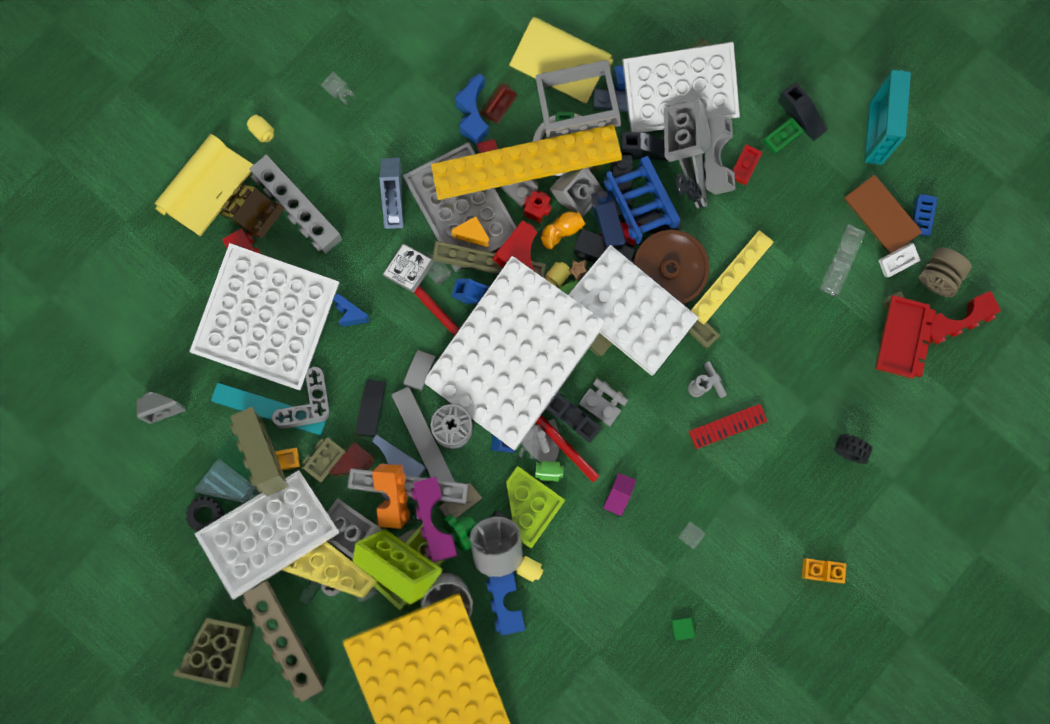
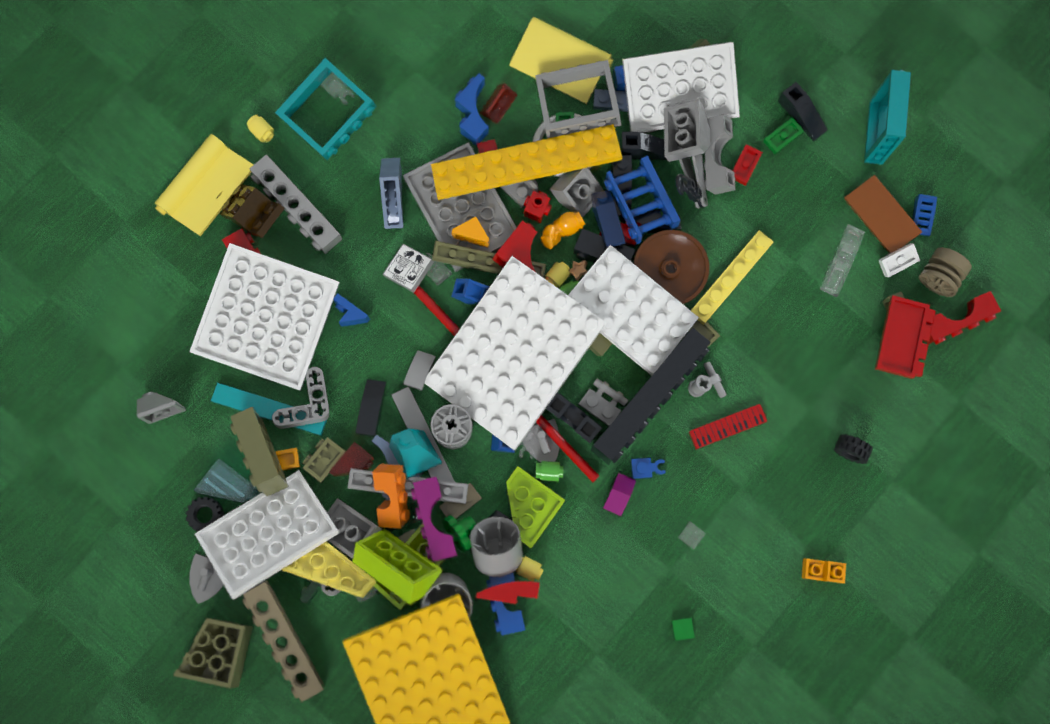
(204, 579): none -> light grey shield
(307, 87): none -> teal window
(414, 451): none -> teal slope
(509, 591): none -> red slope
(643, 468): none -> blue plate
(647, 400): none -> black brick

